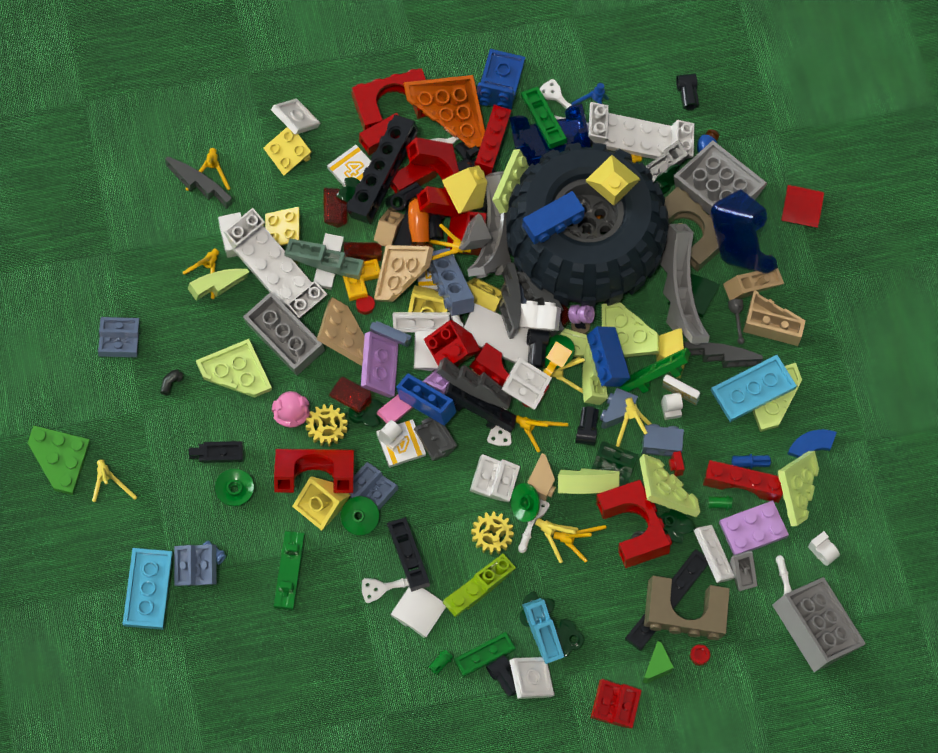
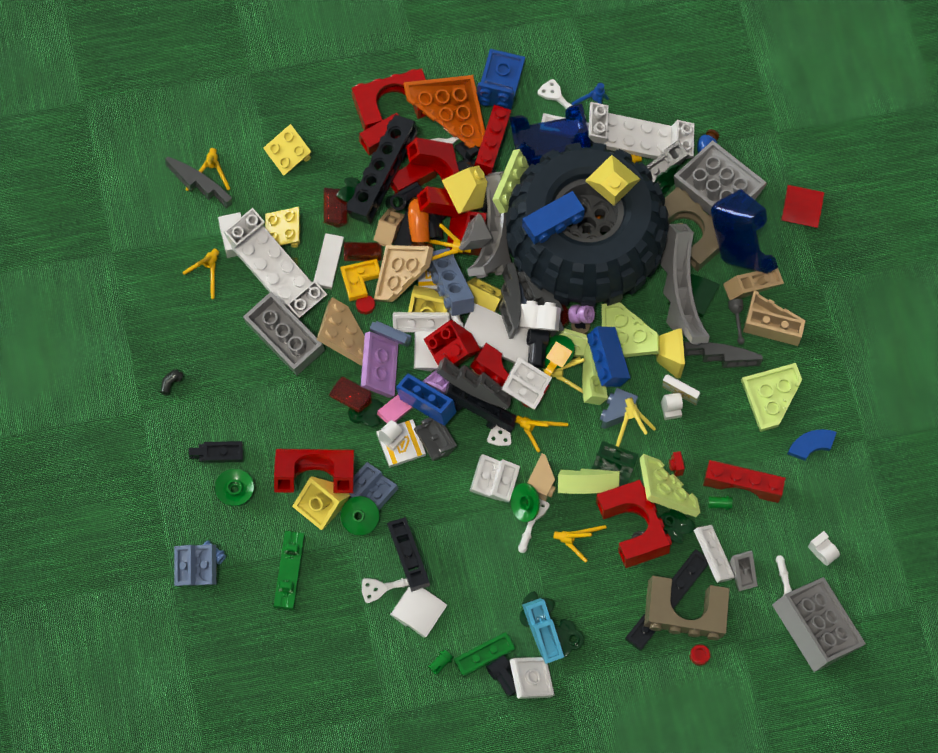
(59, 456): bright green plate -> none
(104, 475): light yellow plant -> none
(118, 337): sand blue slope -> none
(147, 588): medium azure plate -> none
(217, 282): yellowish green slope -> none
(236, 369): yellowish green plate -> none
(290, 409): bright pink helmet -> none
(295, 116): white tile -> none
(320, 257): sand green slope -> none
(326, 416): light yellow gear -> none
(349, 164): white tile -> none
(479, 585): lime slope -> none
(484, 536): light yellow gear -> none
(544, 117): green hinge -> none
(549, 529): light yellow plant -> none
(587, 429): black piece -> none
(616, 703): red slope -> none
(659, 664): bright green slope -> none
(662, 440): sand blue brick -> none
(668, 364): green hinge -> none
(688, 89): black piece -> none
(751, 461): blue axle -> none
(753, 388): medium azure plate -> none
(753, 528): lavender plate -> none
(797, 486): yellowish green plate -> none

